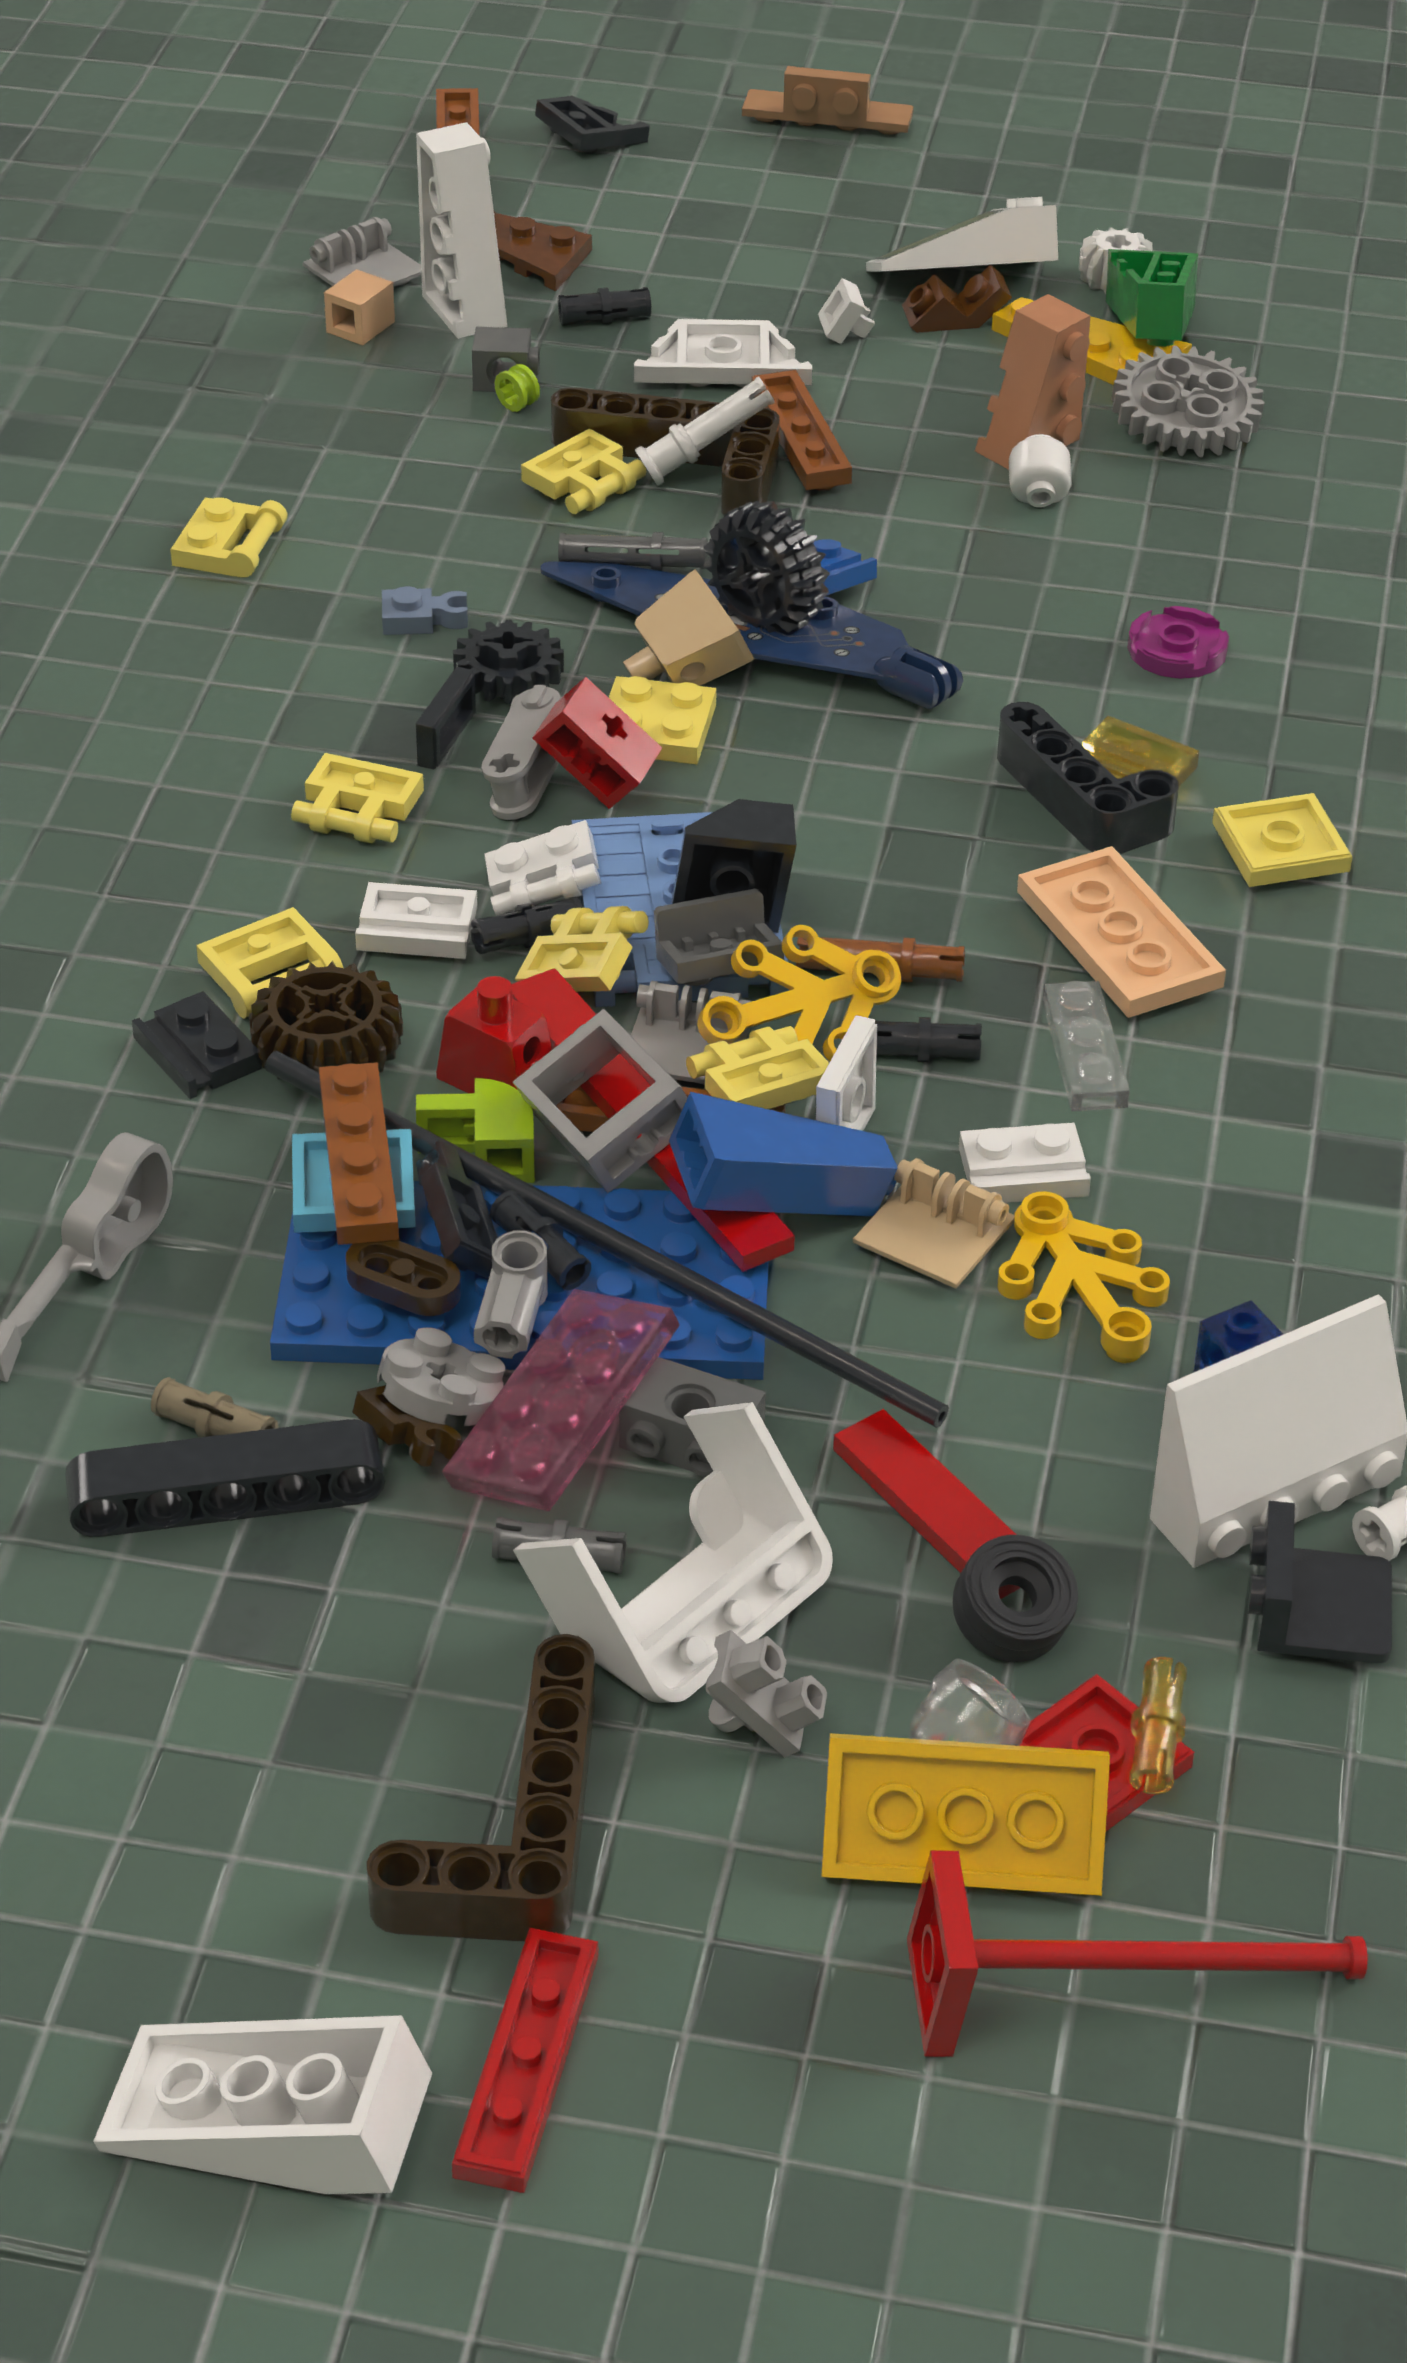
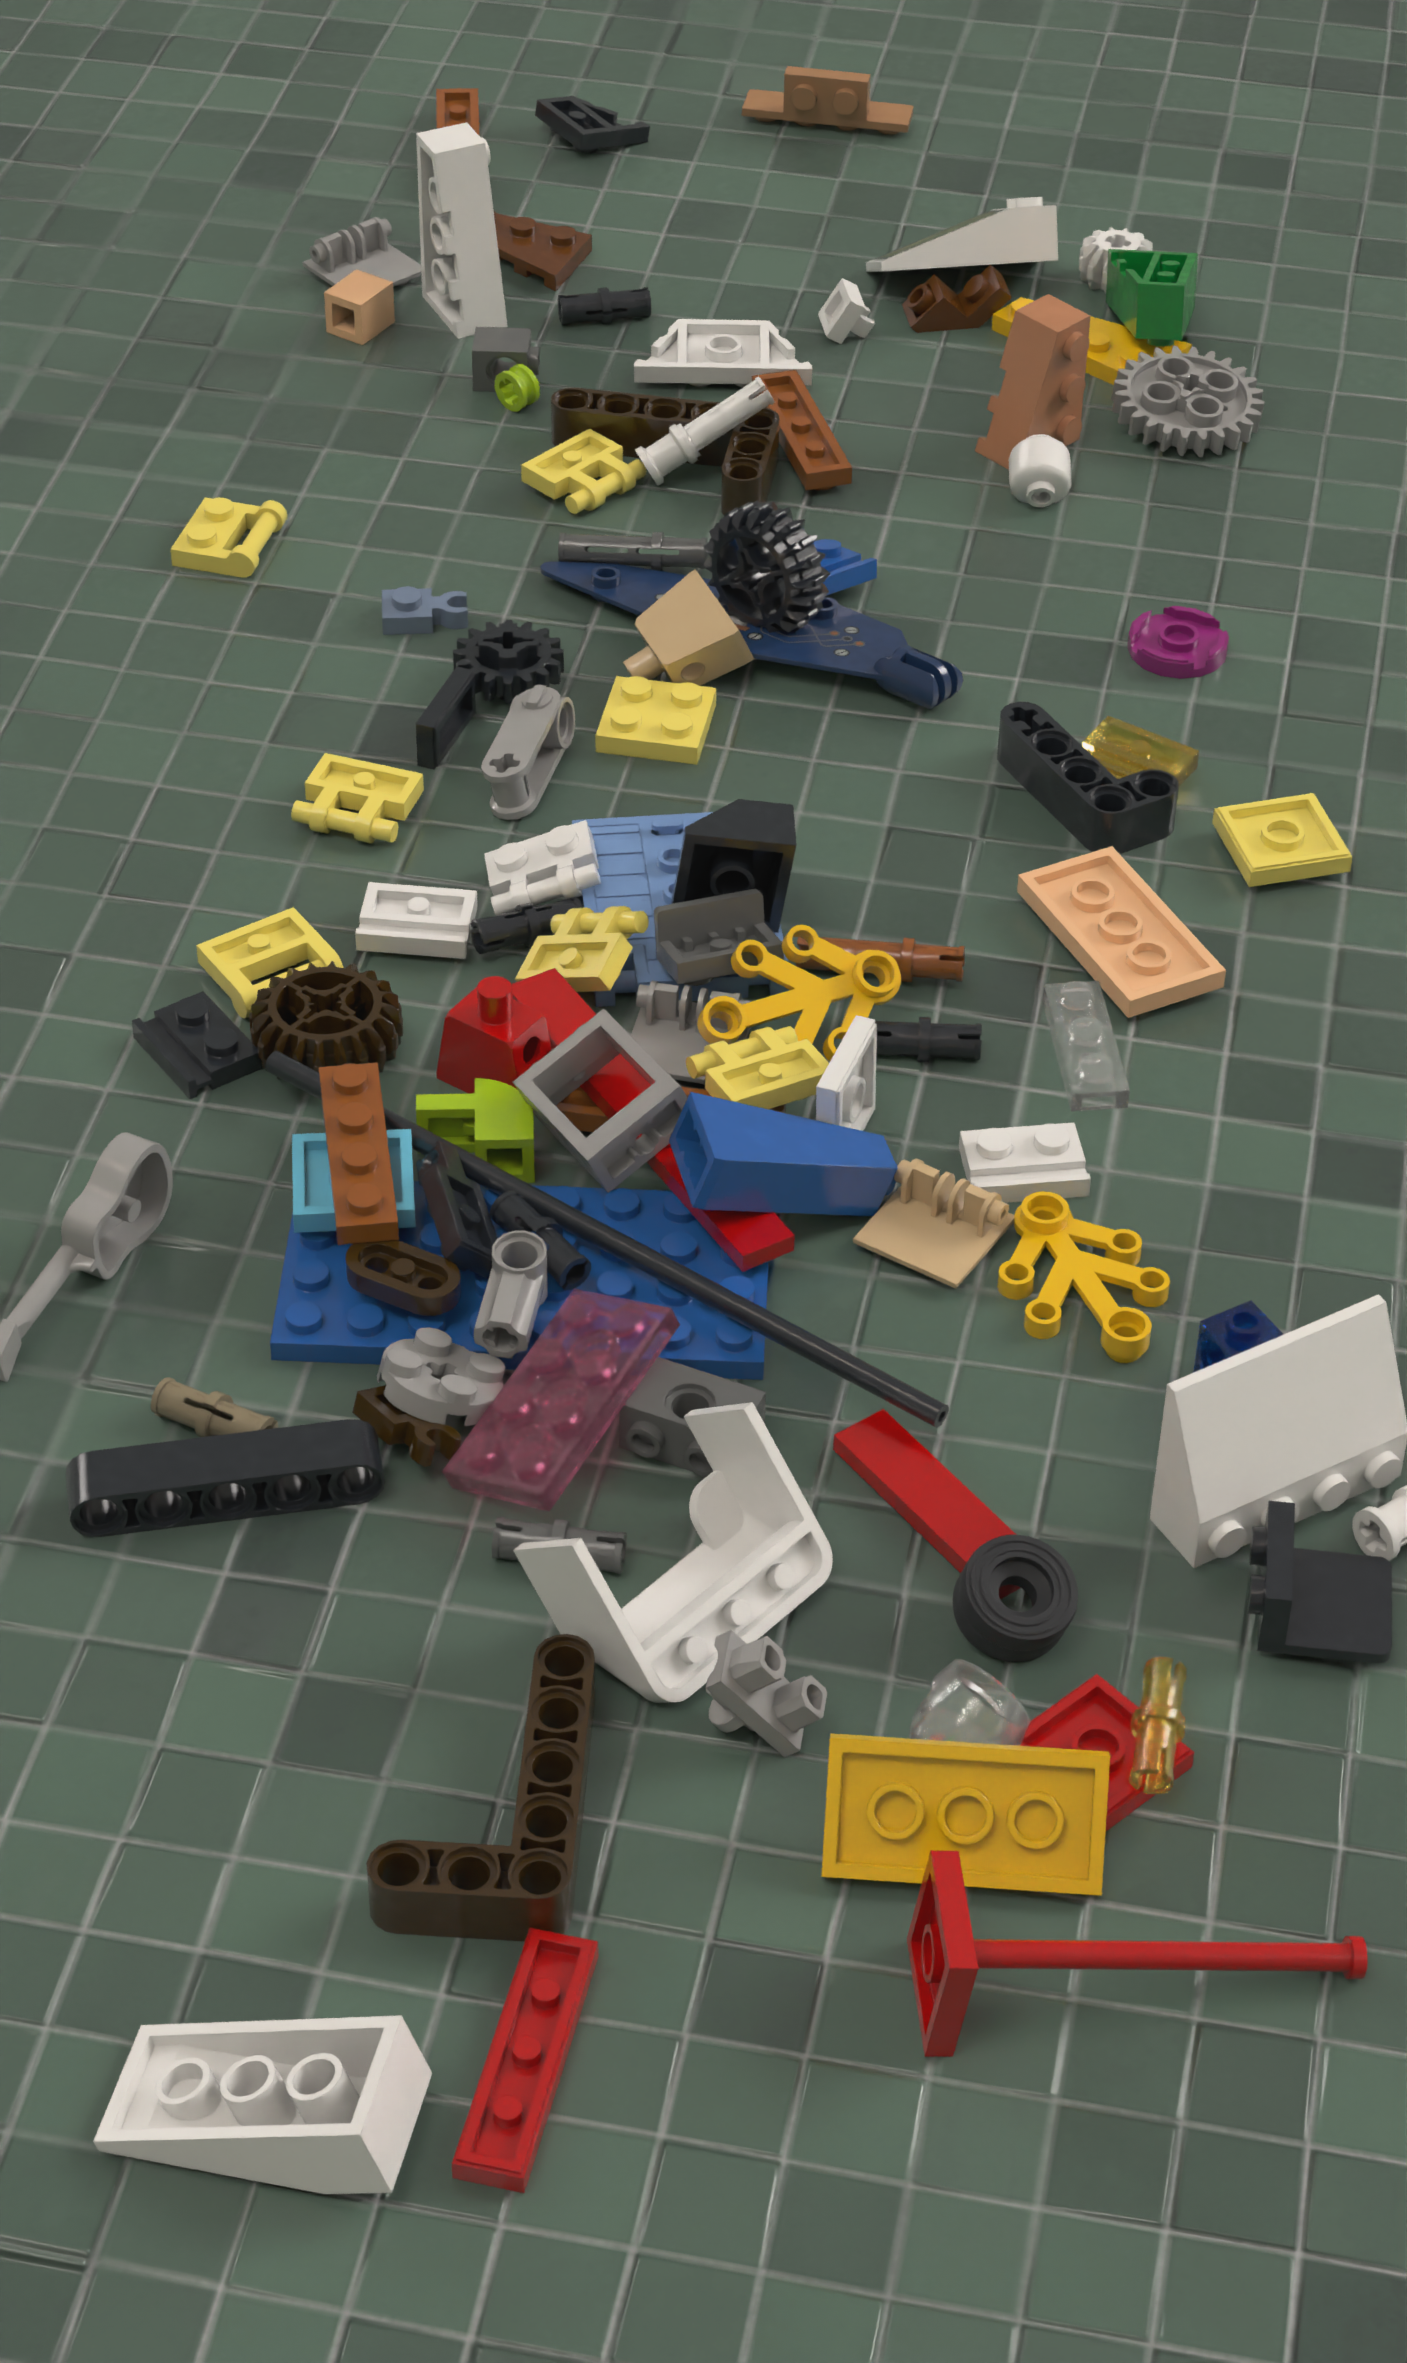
(597, 743): red brick -> none

